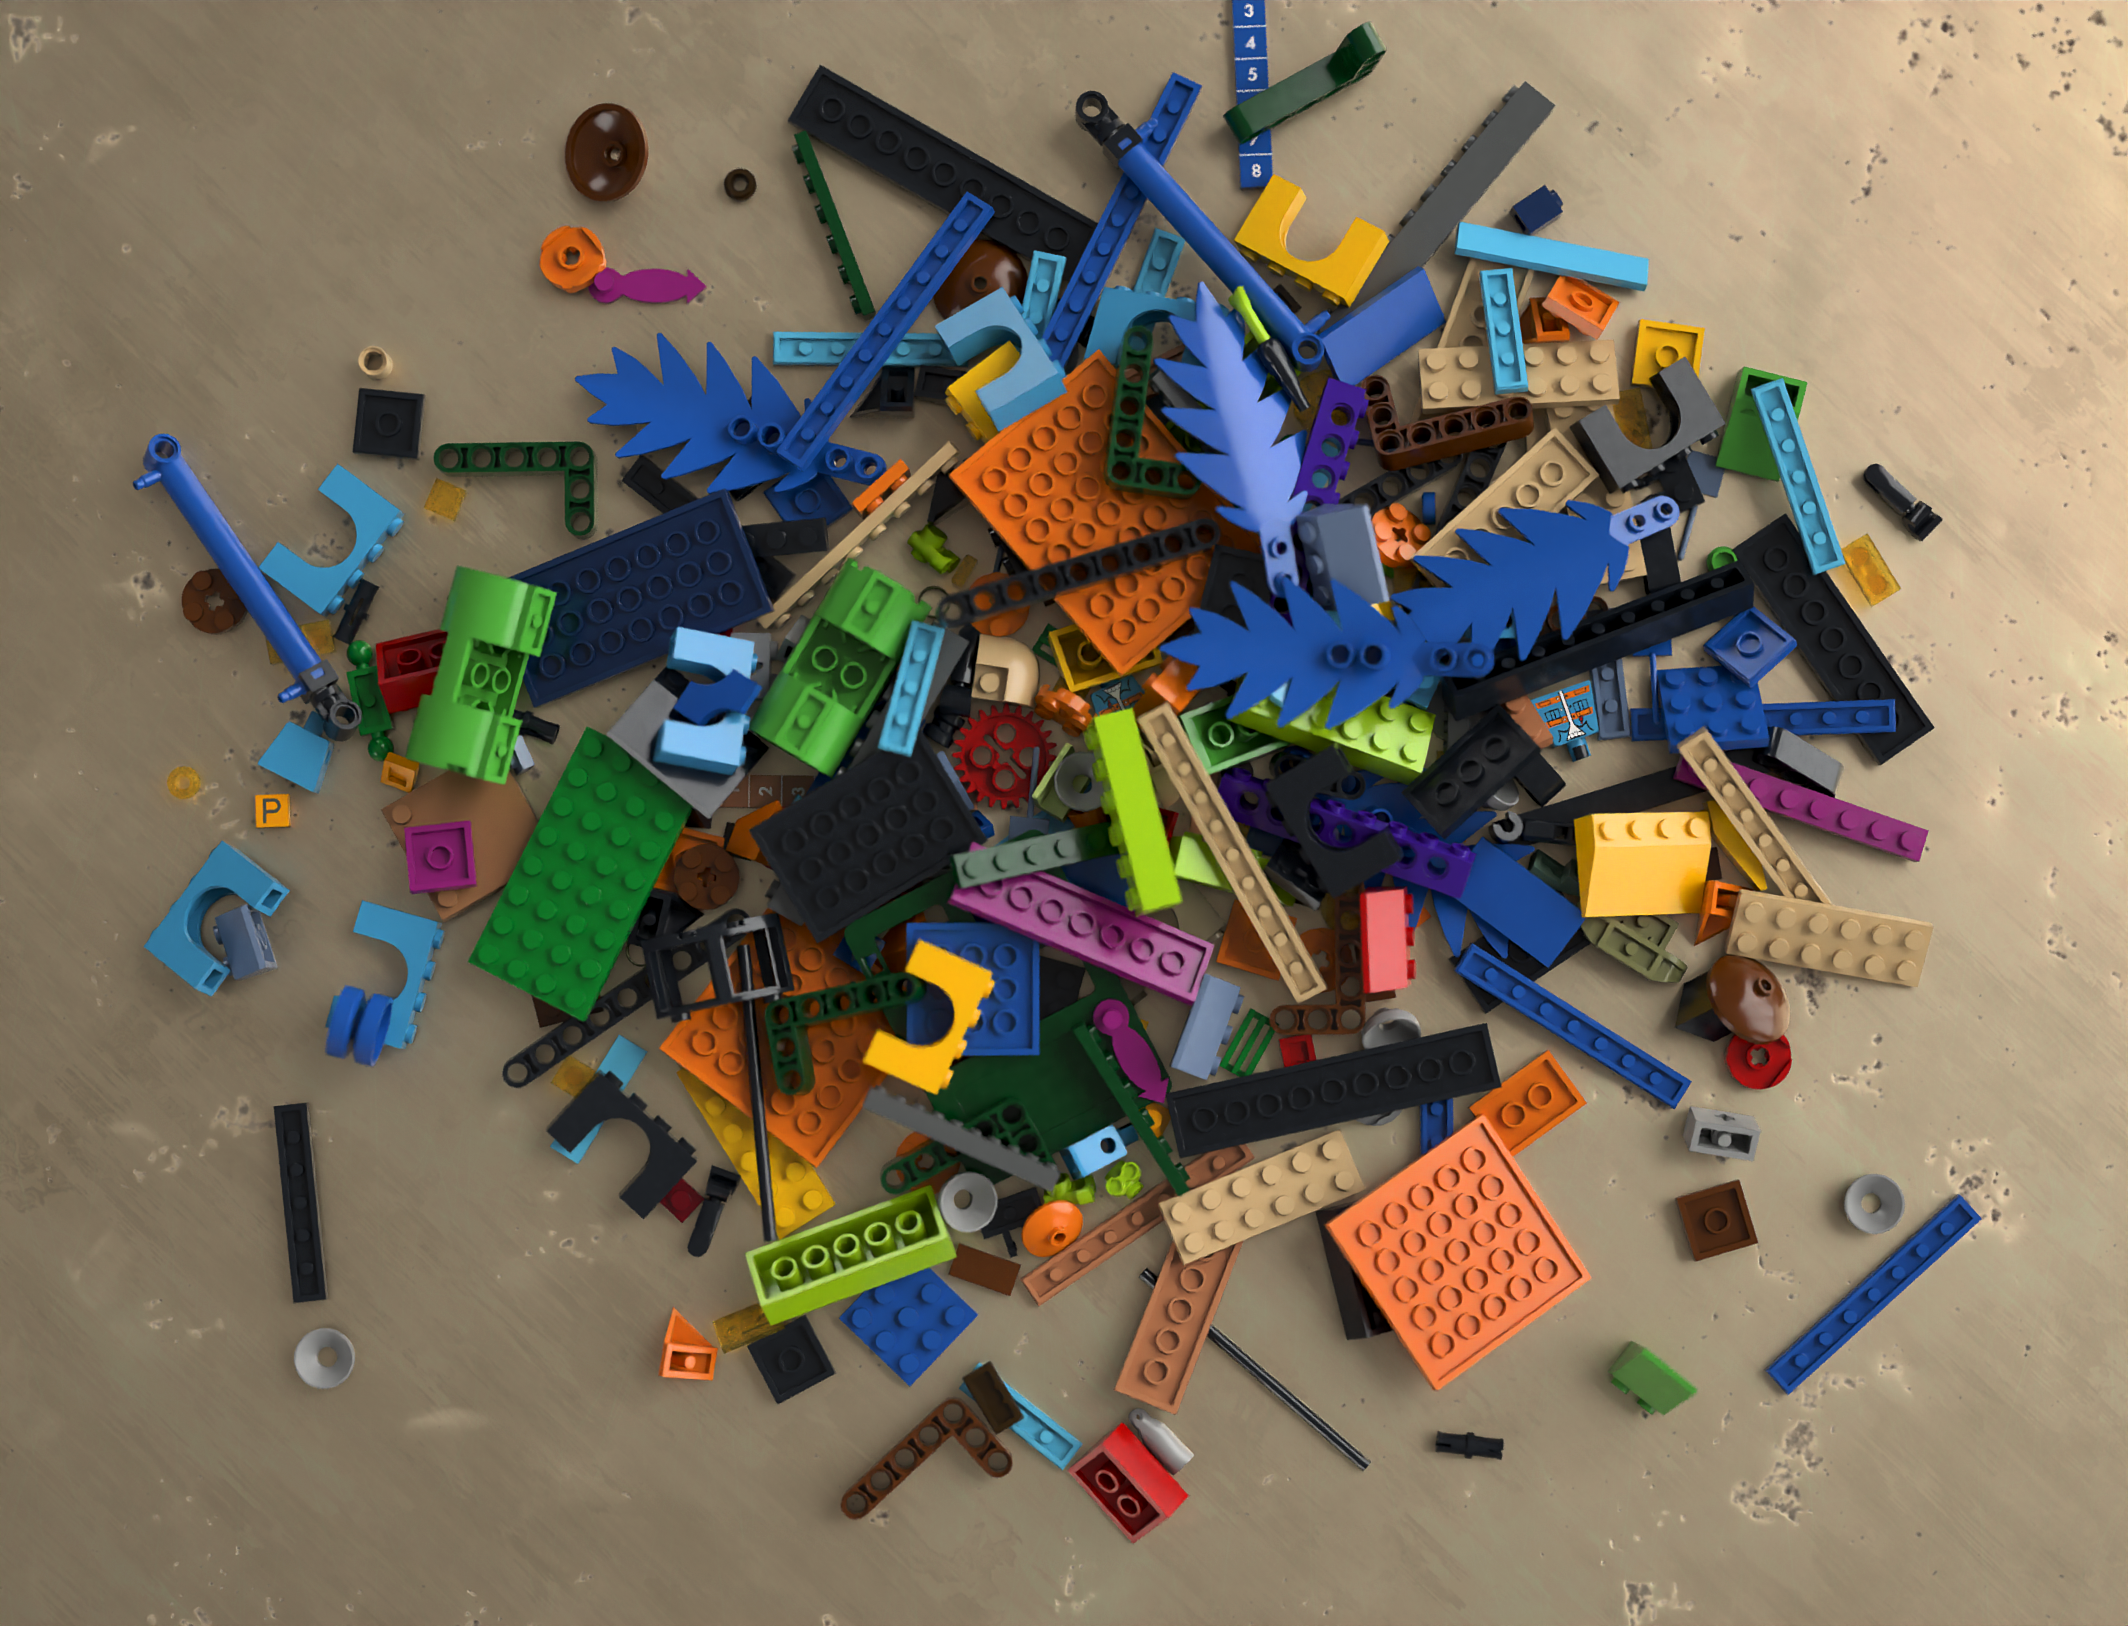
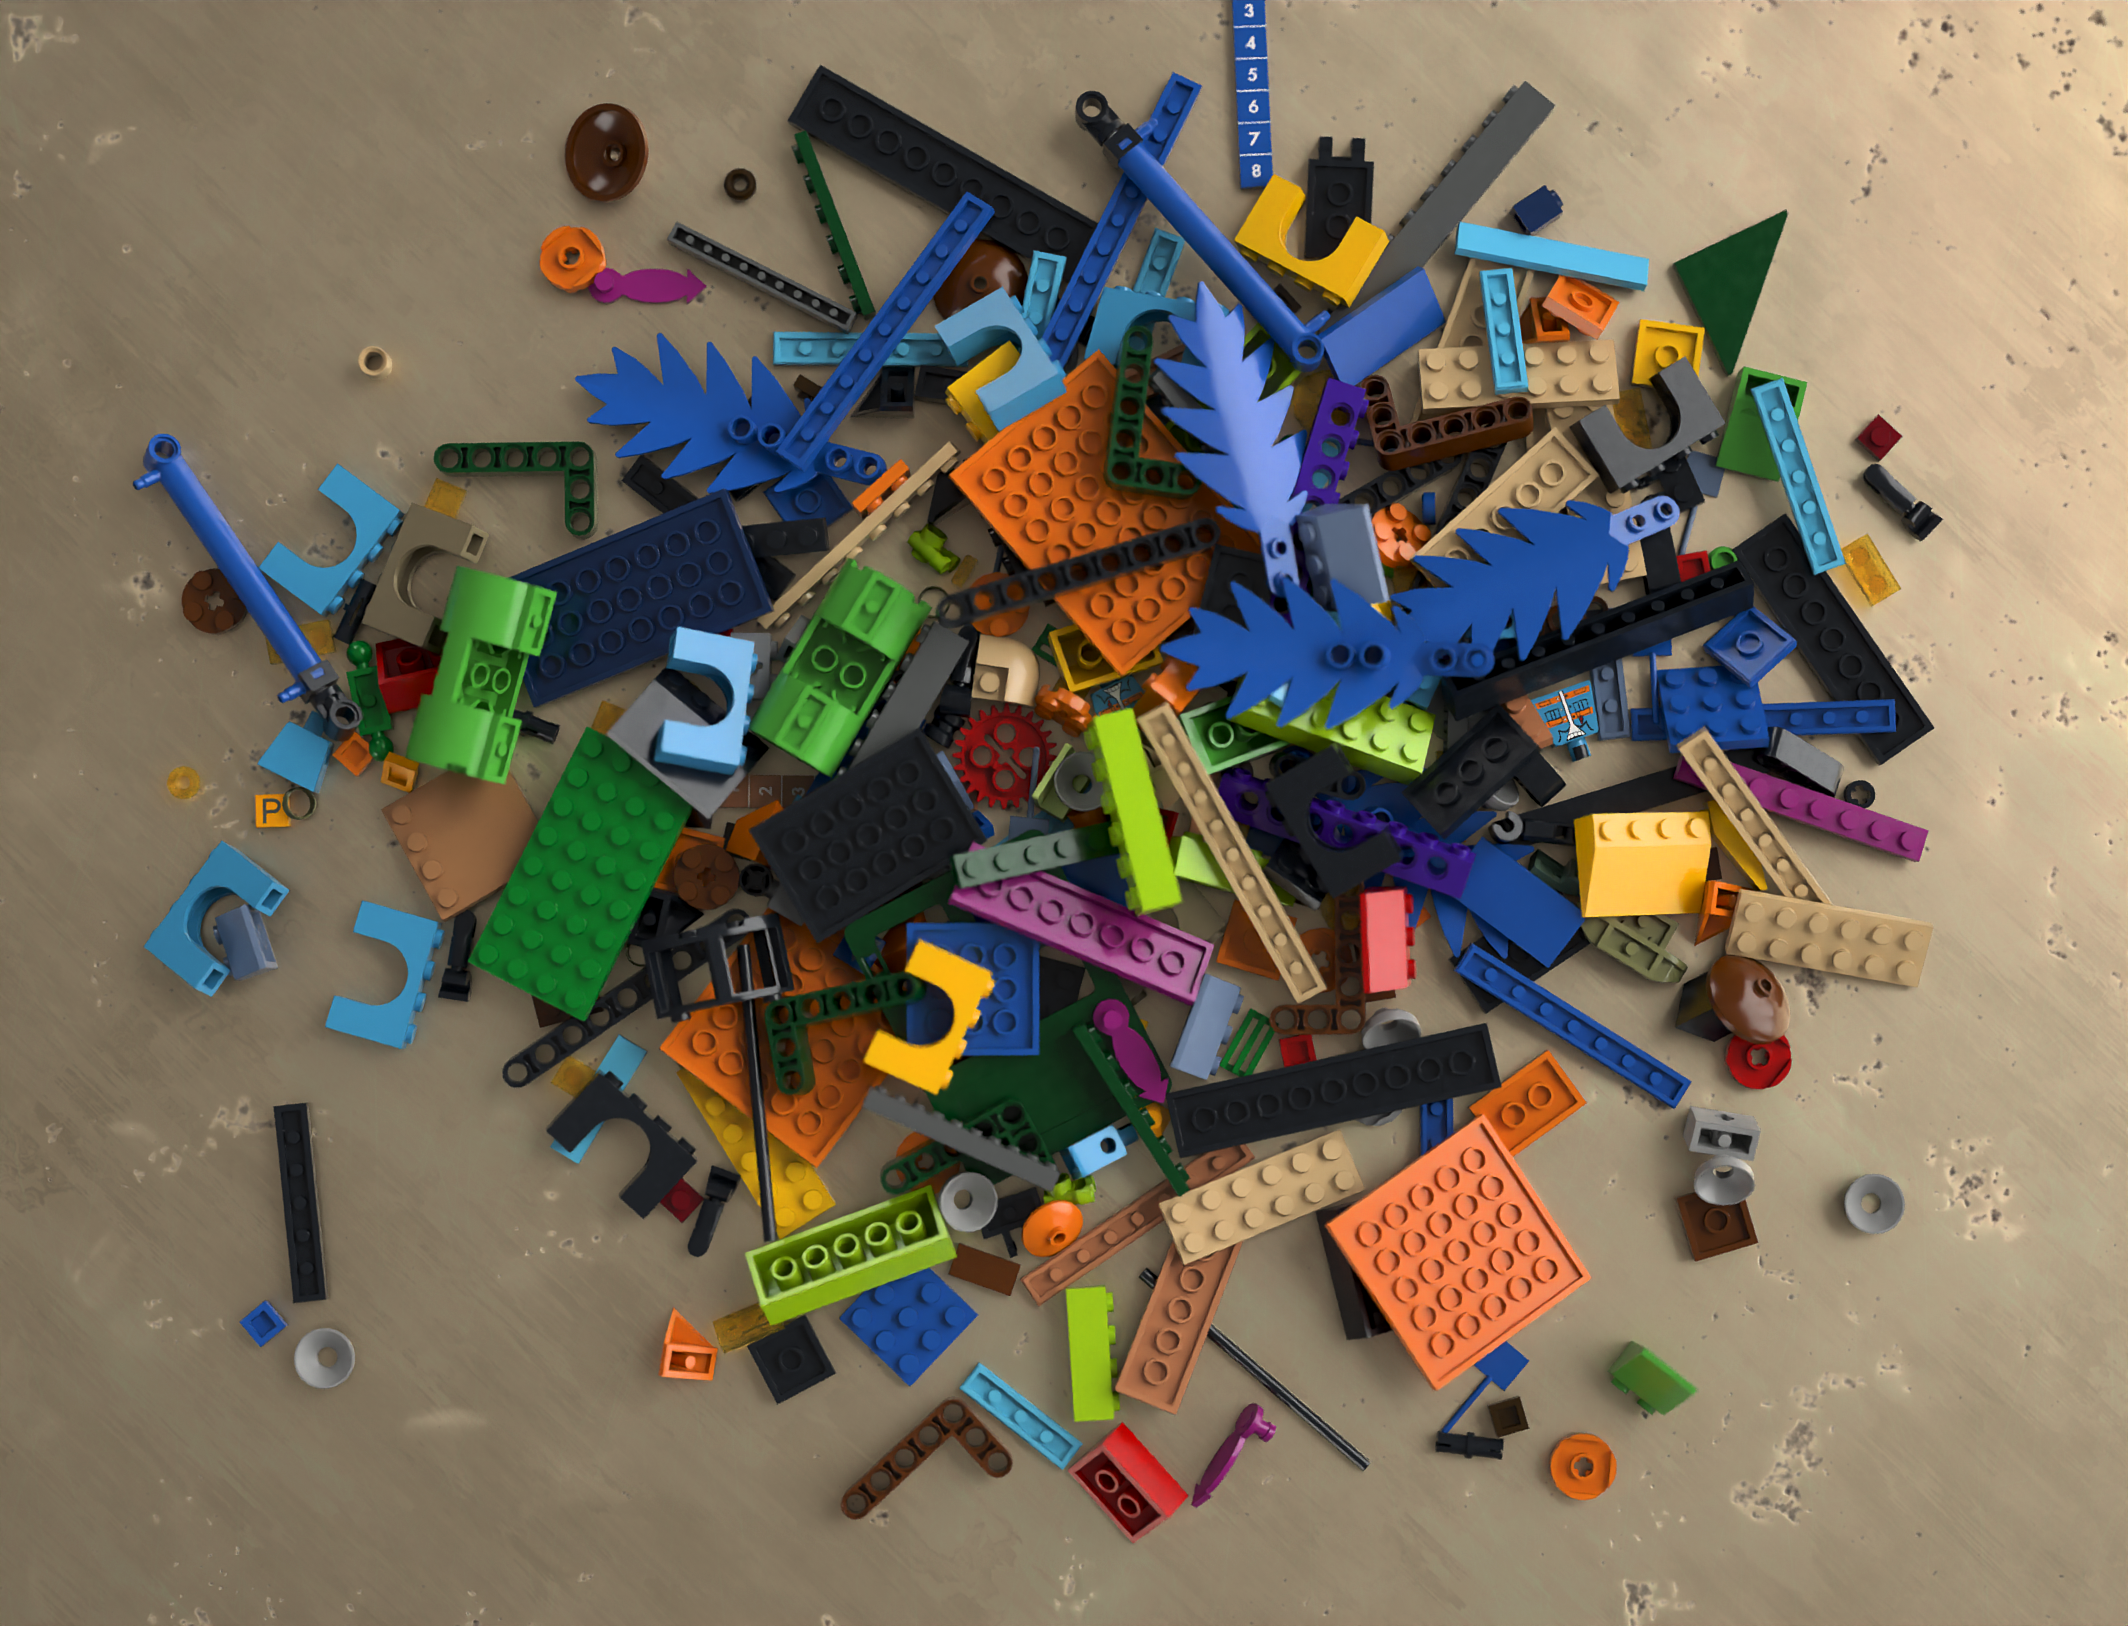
(263, 1323): none -> blue plate
(312, 803): none -> olive axle
(354, 754): none -> orange plate
(359, 1026): blue wheel -> none
(389, 424): black plate -> none
(421, 536): none -> dark tan arch
(440, 857): magenta plate -> none
(456, 981): none -> black piece
(521, 758): plate -> none
(606, 717): none -> clear yellow plate
(731, 694): blue tile -> none
(753, 876): none -> black wheel
(762, 278): none -> dark grey piece
(806, 388): none -> dark brown plate
(911, 688): medium azure tile -> none
(993, 1397): dark brown plate -> none
(1090, 1353): none -> lime brick
(1124, 1180): lime plate -> none
(1160, 1441): light grey piece -> none
(1249, 1422): none -> magenta brick
(1270, 351): black piece -> none
(1336, 195): none -> black tile
(1350, 63): dark green beam -> none
(1499, 1366): none -> blue piece
(1508, 1416): none -> dark brown plate
(1567, 1477): none -> orange plate
(1693, 564): none -> red plate
(1724, 1187): none -> light grey piece
(1727, 283): none -> dark green tile
(1864, 786): none -> black bush
(1873, 1294): blue tile -> none
(1878, 438): none -> dark red plate

